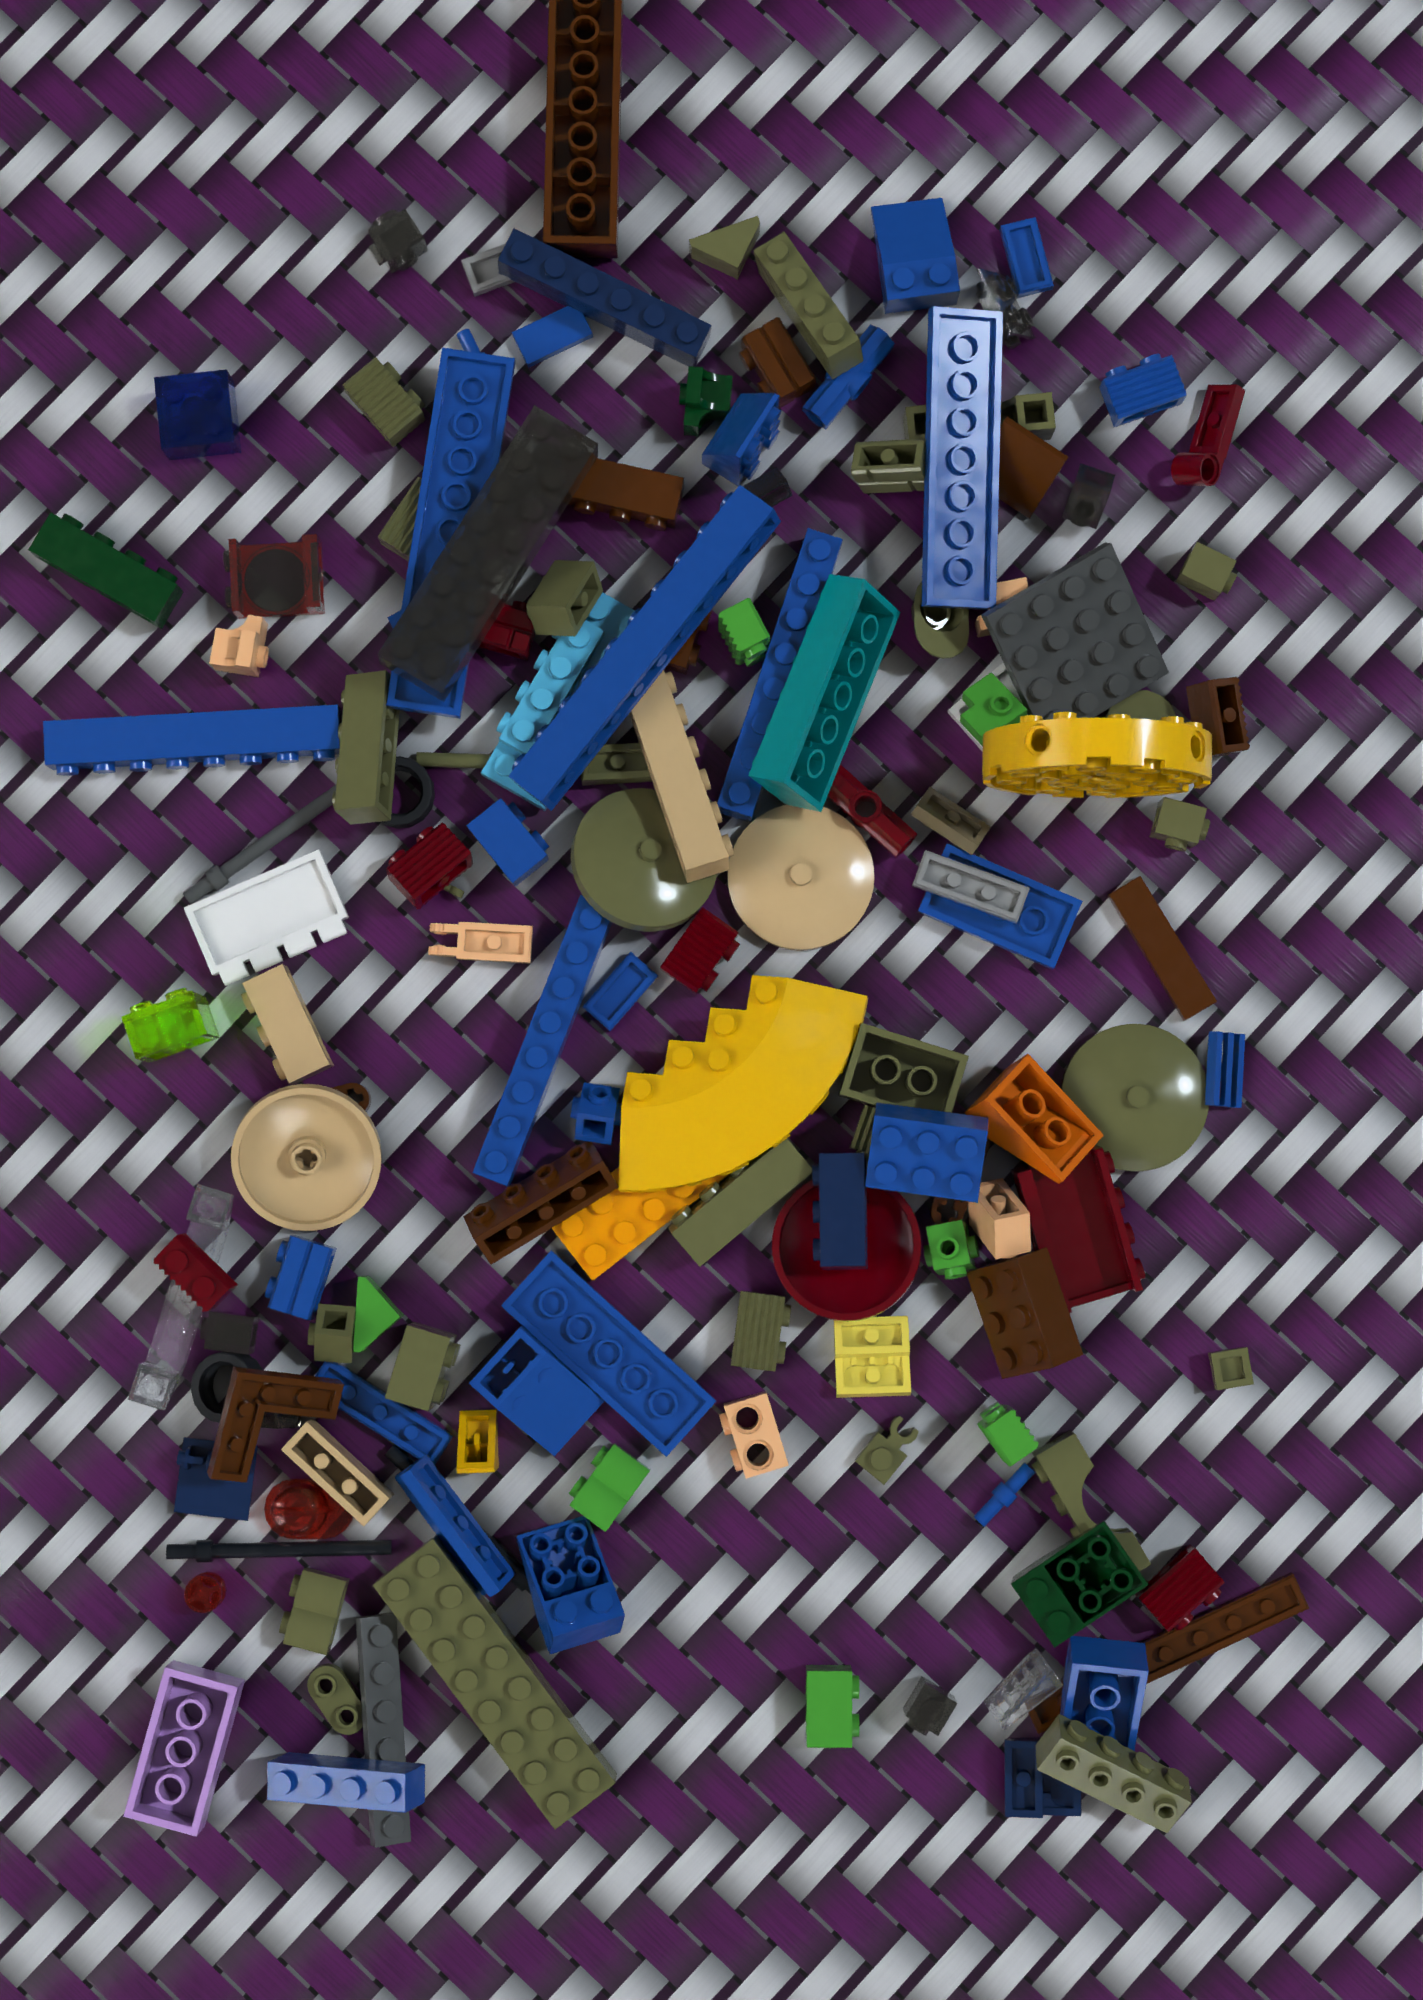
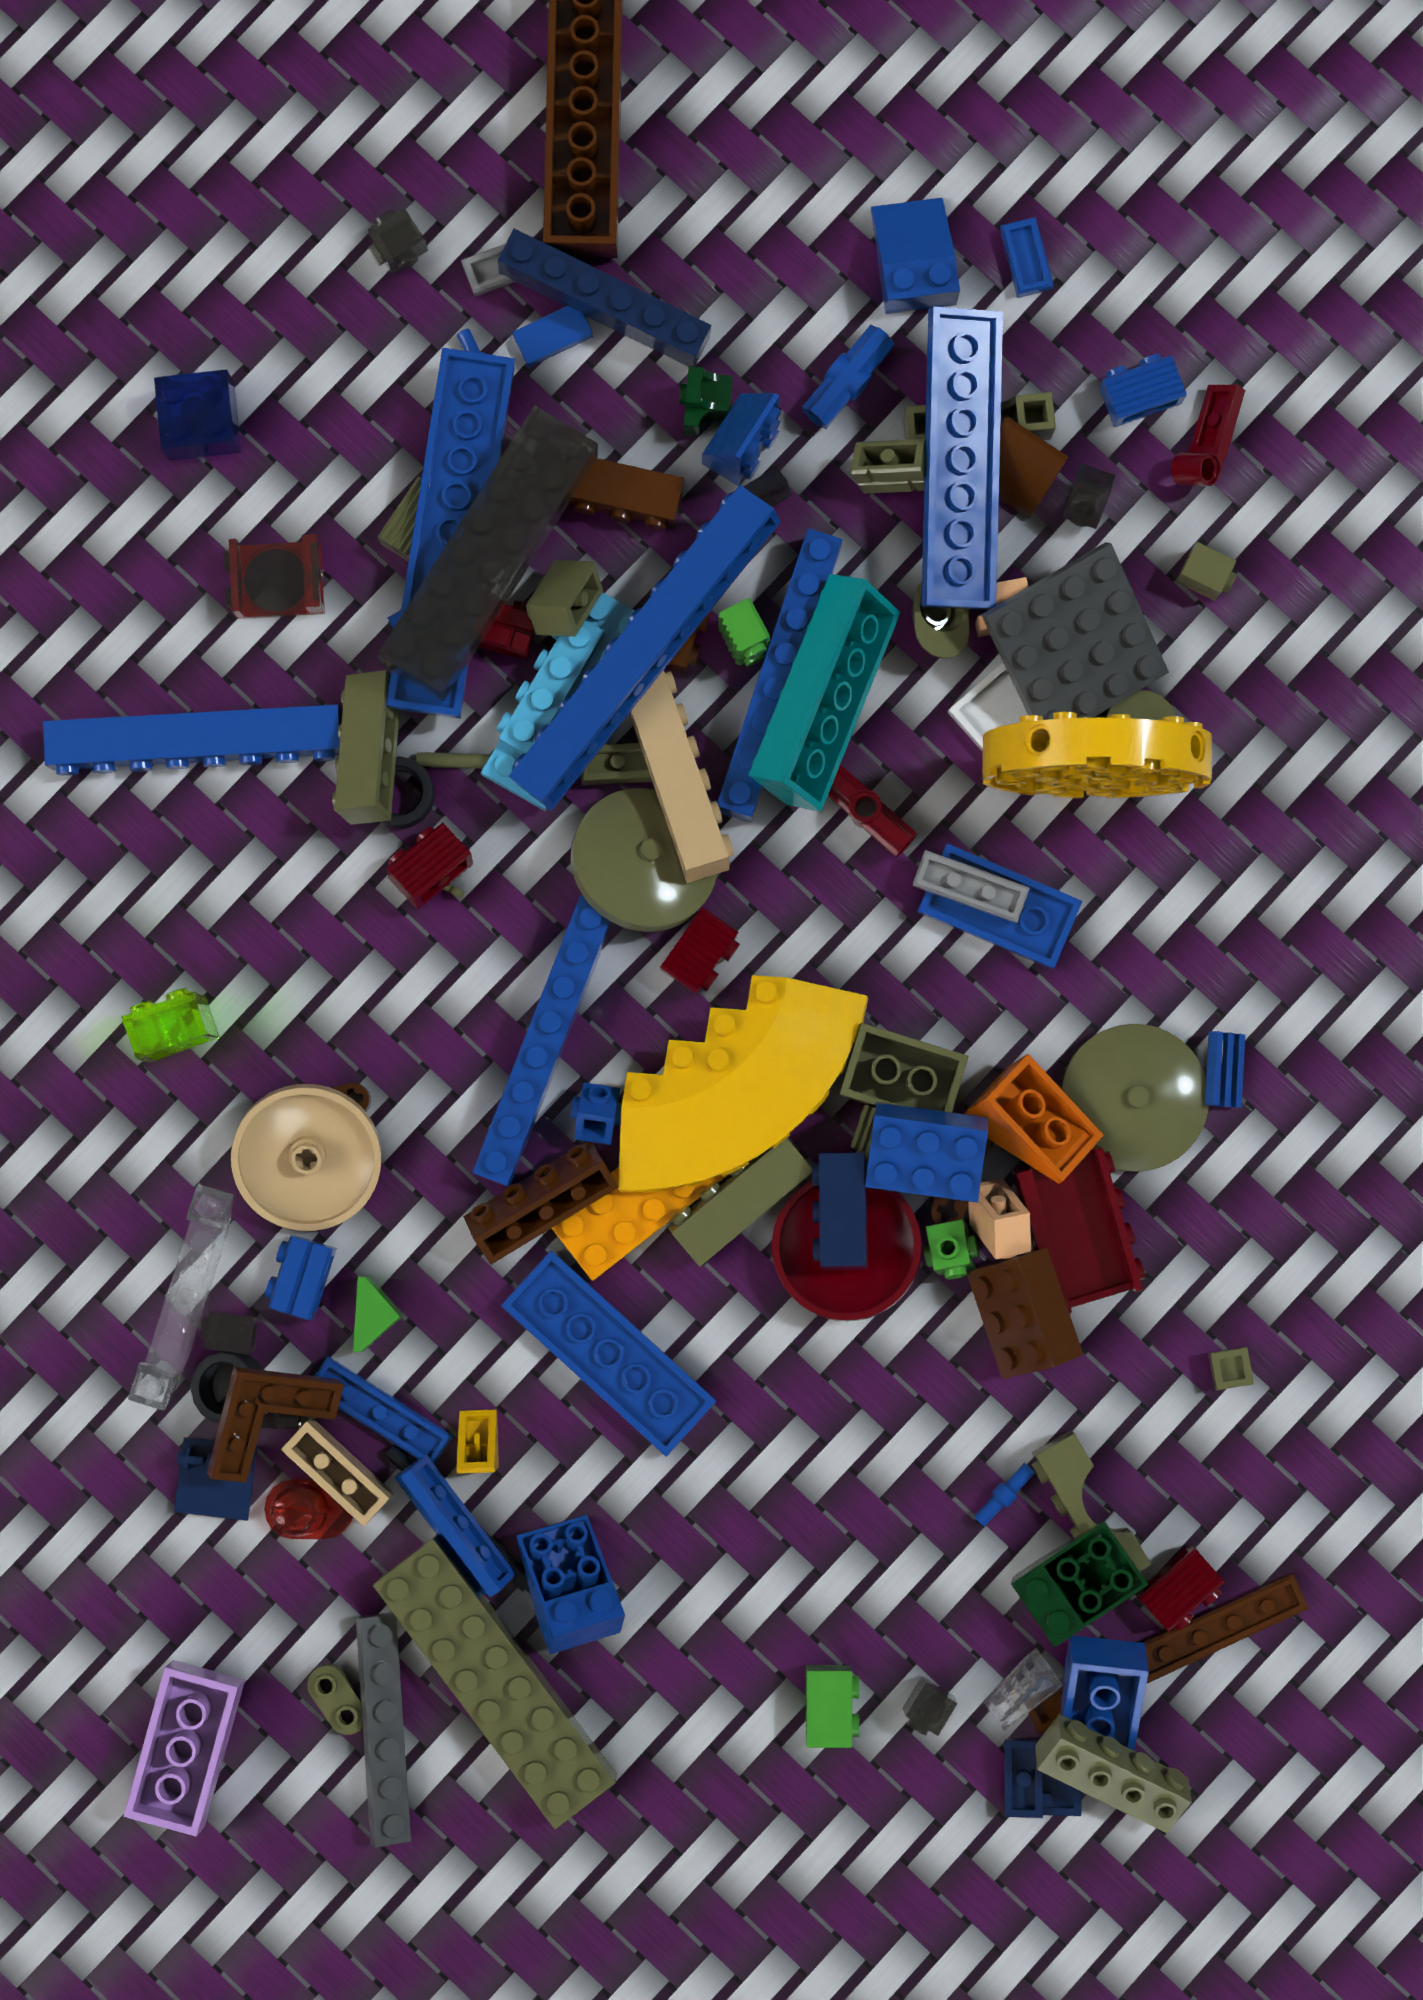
(107, 570): dark green brick -> none
(195, 1272): dark red brick -> none
(198, 1595): clear red wheel -> none
(207, 1550): black bar -> none
(218, 876): dark grey bar -> none
(241, 648): light nougat brick -> none
(266, 914): white hinge -> none
(286, 1025): tan brick -> none
(314, 1611): olive brick -> none
(333, 1333): olive brick -> none
(346, 1782): brick -> none
(384, 401): olive brick -> none
(422, 1366): olive brick -> none
(485, 942): light nougat hinge -> none
(508, 841): blue brick -> none
(536, 1391): blue slope -> none
(609, 1486): bright green brick -> none
(620, 991): blue tile -> none
(726, 247): olive slope -> none
(759, 1330): olive brick -> none
(762, 1432): light nougat brick -> none
(776, 362): reddish brown brick -> none
(800, 877): tan dish -> none
(808, 305): olive brick -> none
(872, 1357): light yellow slope -> none
(883, 1454): olive plate -> none
(950, 820): dark tan plate -> none
(989, 707): bright green brick -> none
(999, 294): clear smoke hinge -> none
(1007, 1433): bright green brick -> none
(1162, 948): reddish brown tile -> none
(1179, 824): olive brick -> none
(1219, 709): reddish brown brick -> none

